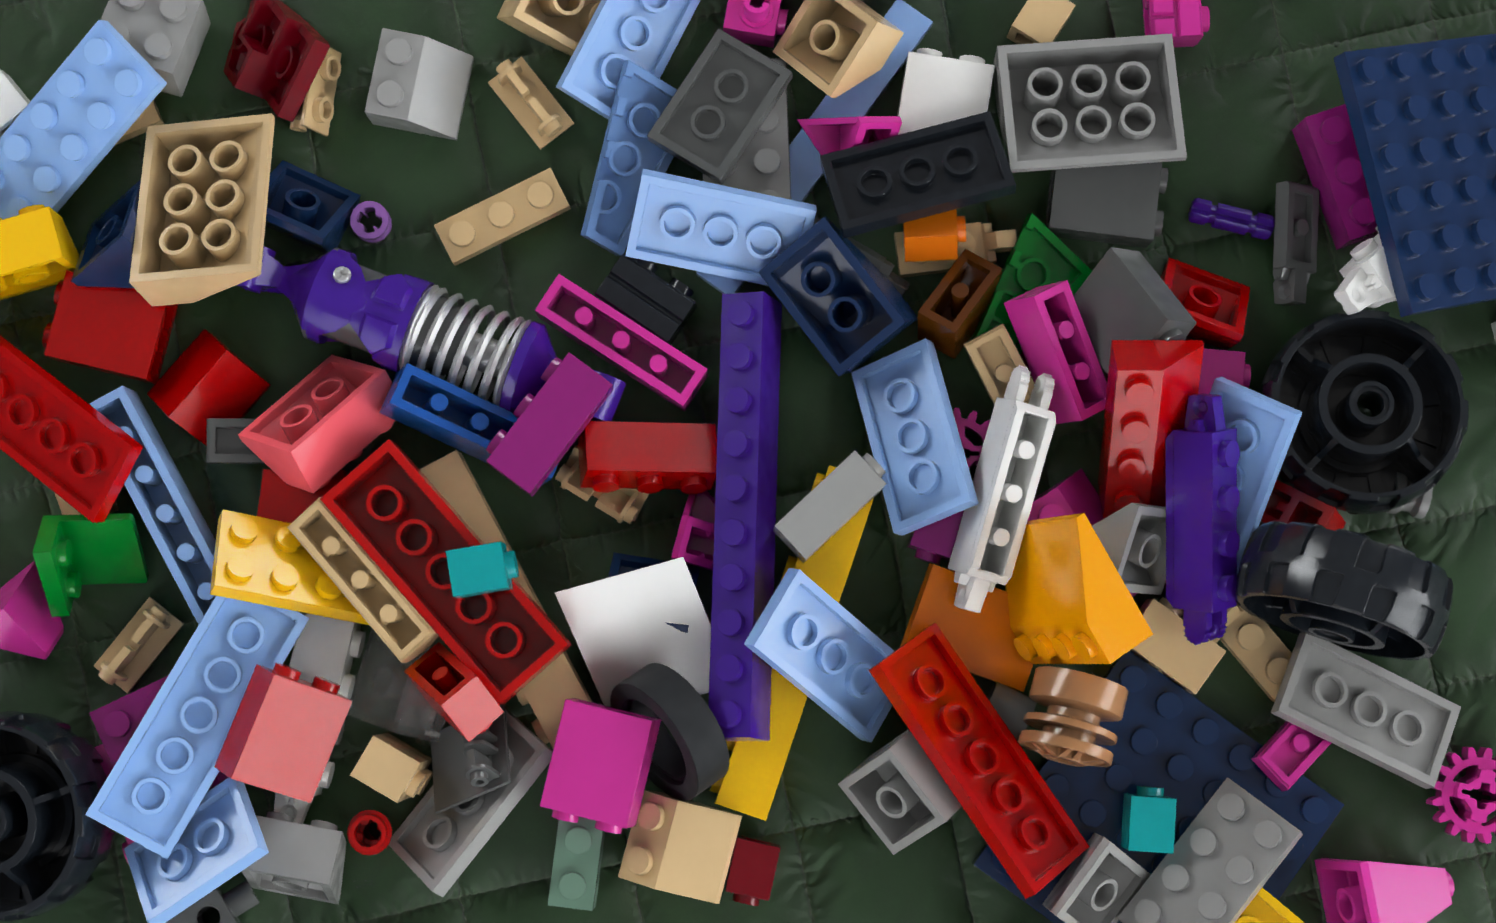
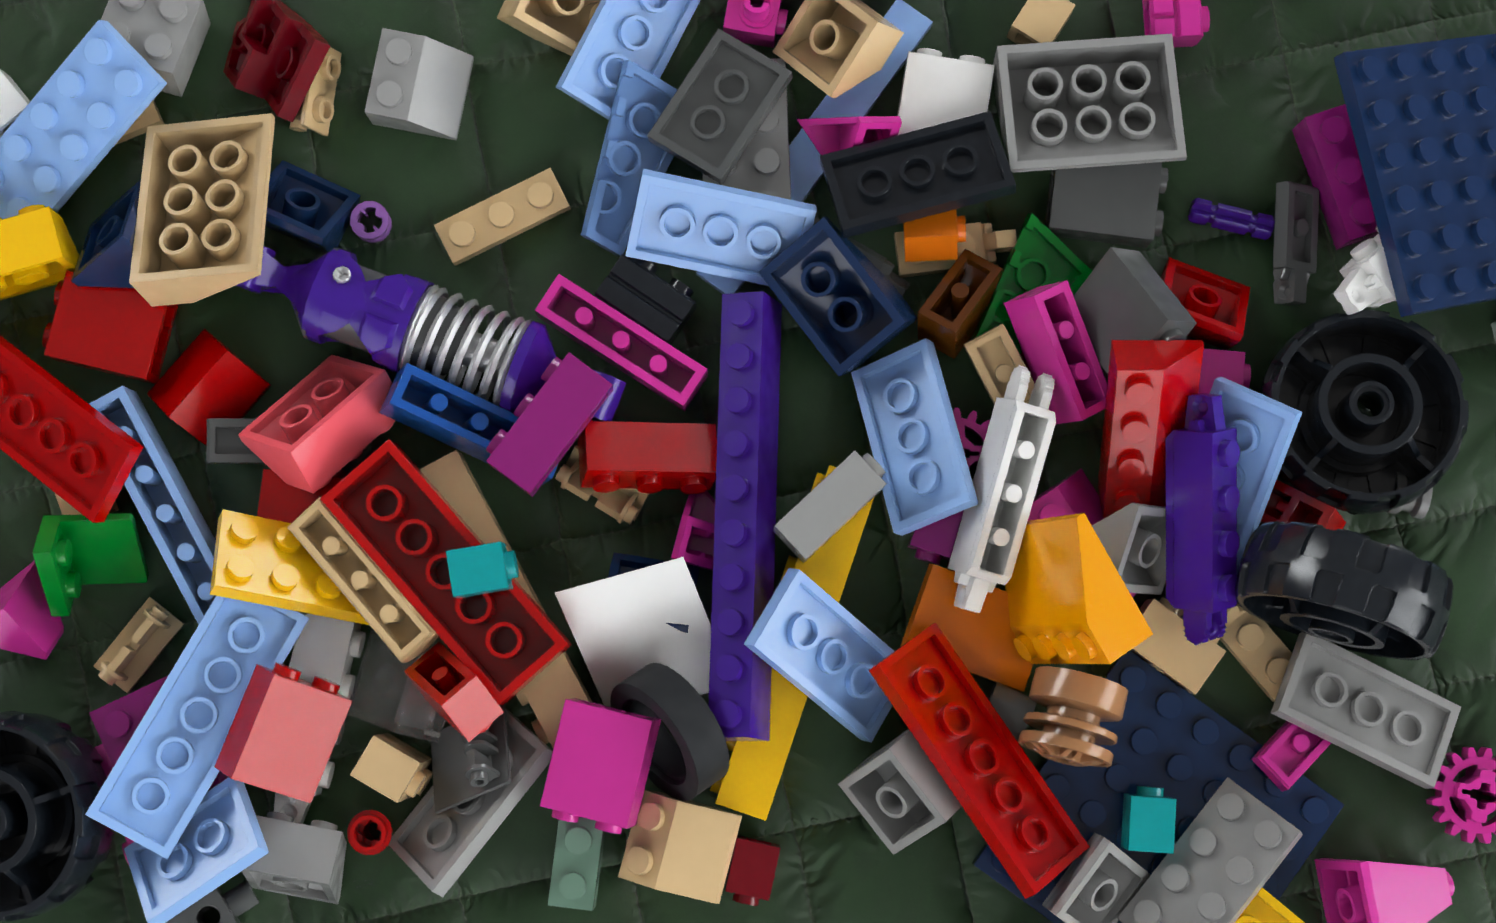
(530, 101): tan hinge -> none

